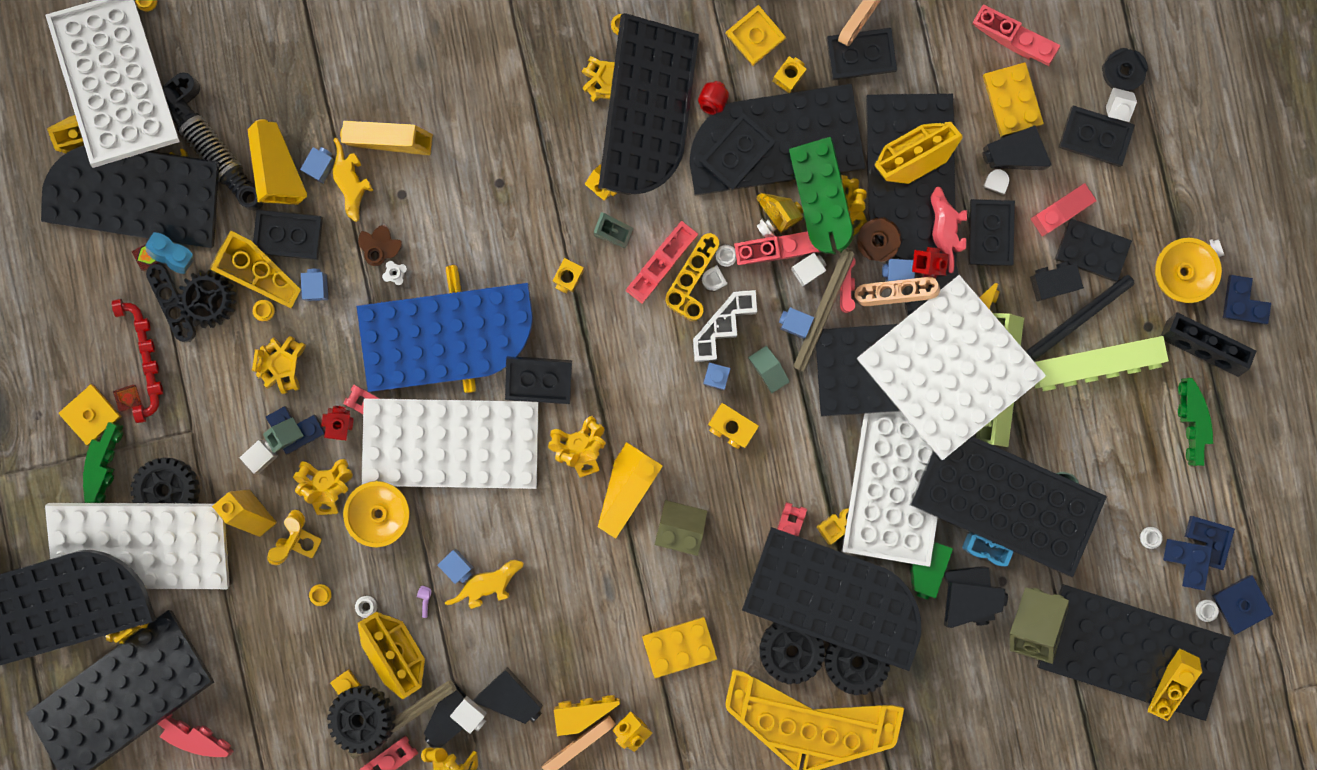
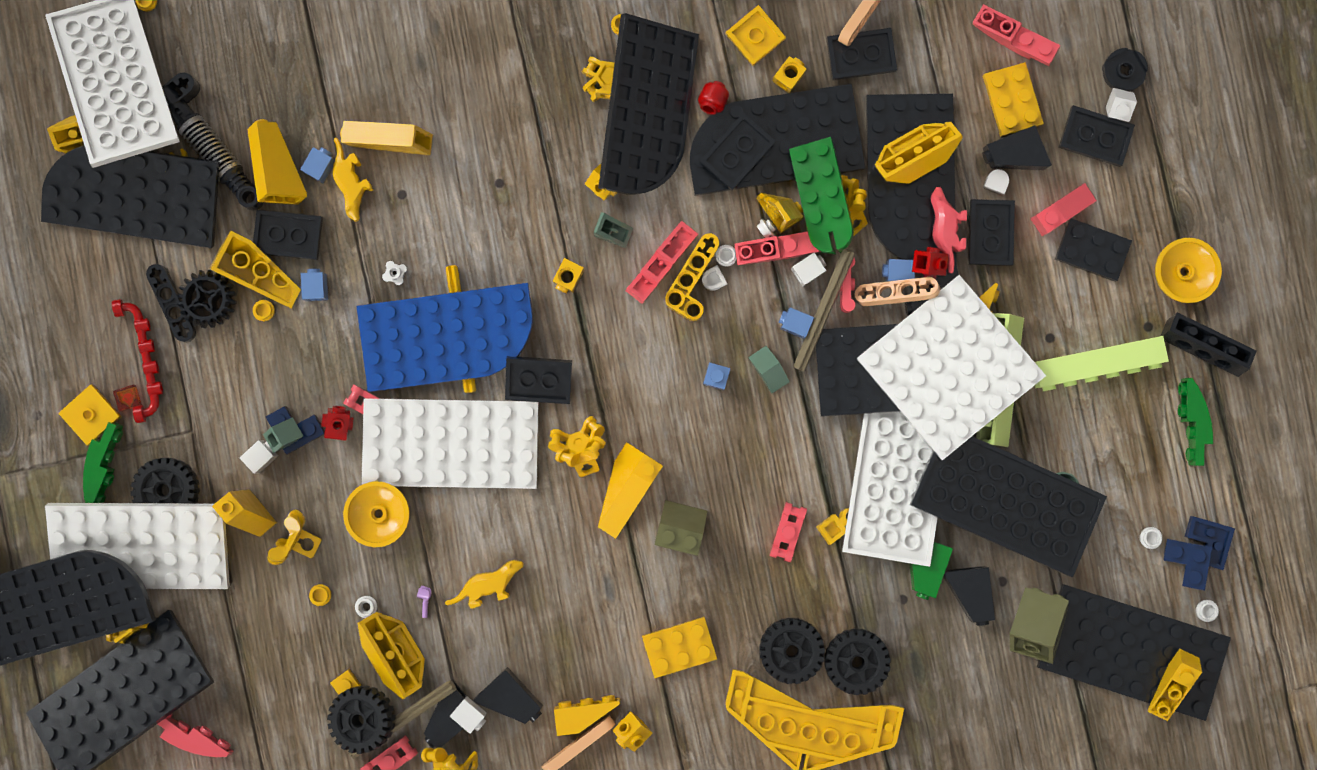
(143, 258): tile -> none
(174, 255): dark azure brick -> none
(280, 363): yellow piece -> none
(324, 485): yellow piece -> none
(379, 242): reddish brown plate -> none
(456, 567): medium blue brick -> none
(723, 324): white brick -> none
(745, 427): yellow brick -> none
(835, 599): black plate -> none
(884, 228): reddish brown plate -> none
(972, 602): black slope -> none
(986, 549): dark azure brick -> none
(1056, 282): black brick -> none
(1080, 317): black axle -> none
(1216, 245): white plate -> none
(1238, 302): dark blue plate -> none
(1242, 604): dark blue plate -> none

